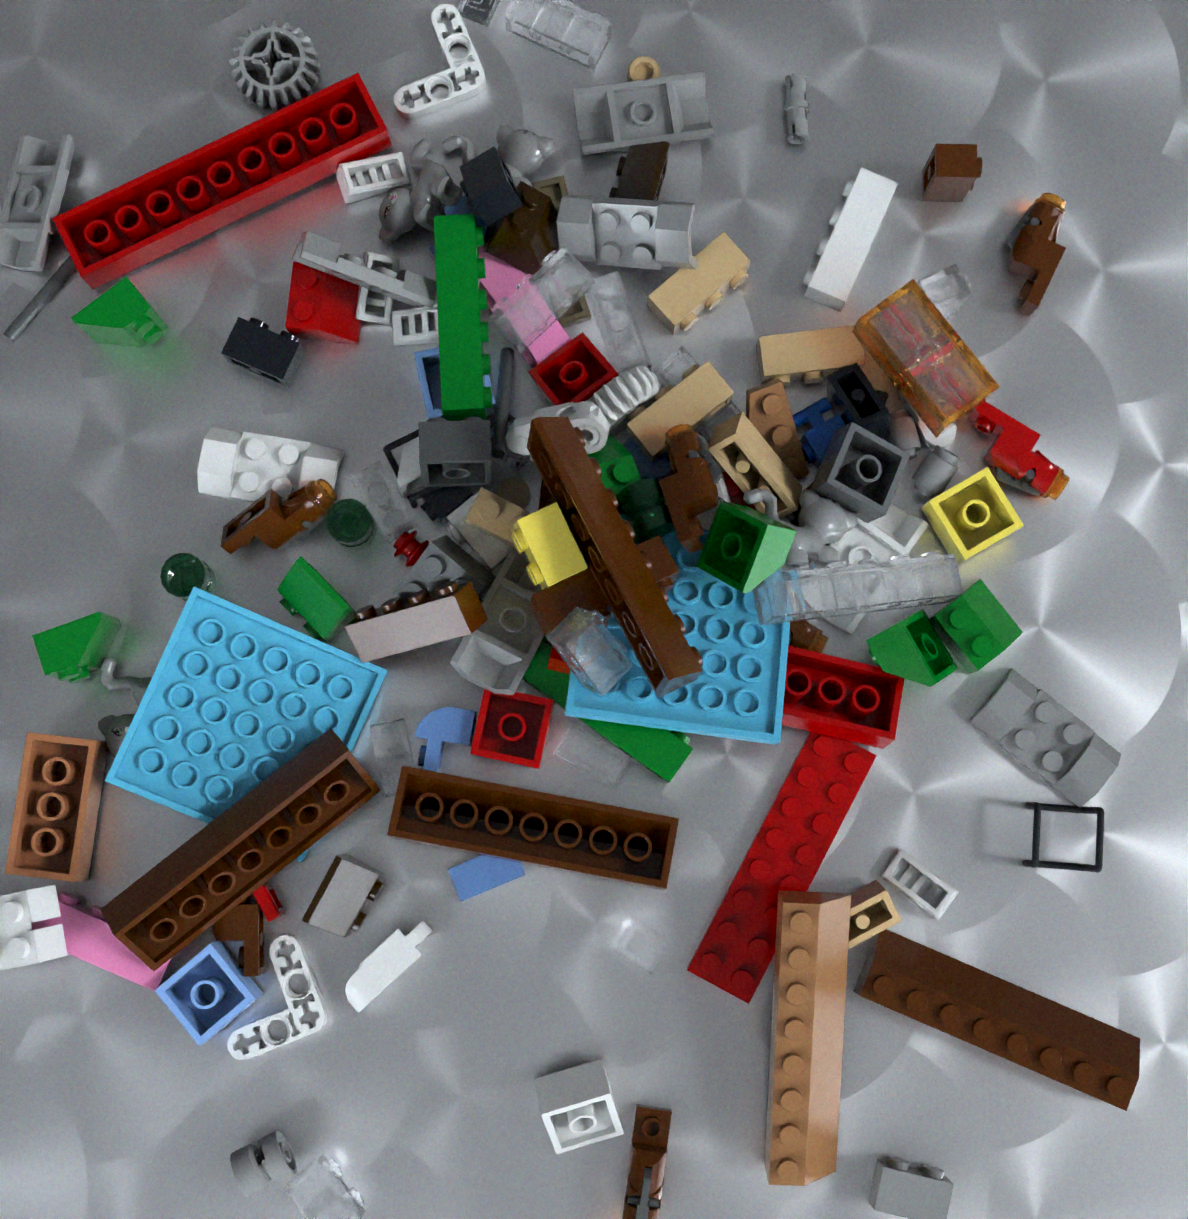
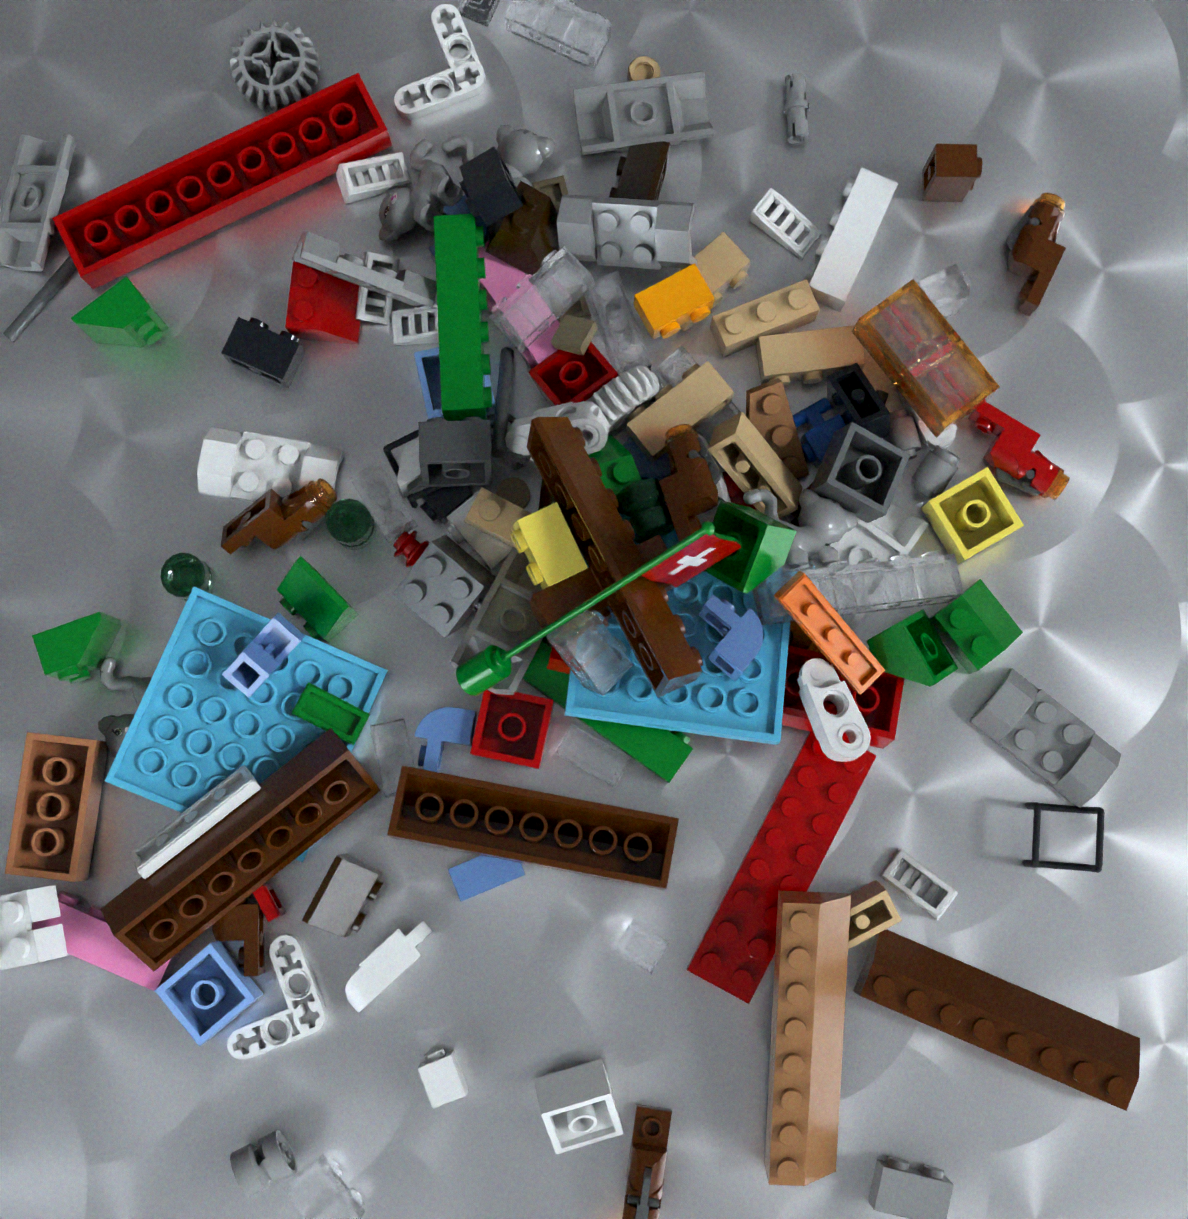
(194, 821): none -> white tile
(263, 655): none -> medium blue brick
(330, 712): none -> green tile
(417, 621): brick -> none
(442, 1077): none -> white brick
(574, 334): none -> dark tan tile
(672, 566): none -> green flag
(674, 302): none -> light orange brick
(741, 636): none -> medium blue brick
(764, 316): none -> tan brick
(768, 225): none -> white slope
(820, 684): none -> white piece
(829, 632): none -> orange tile

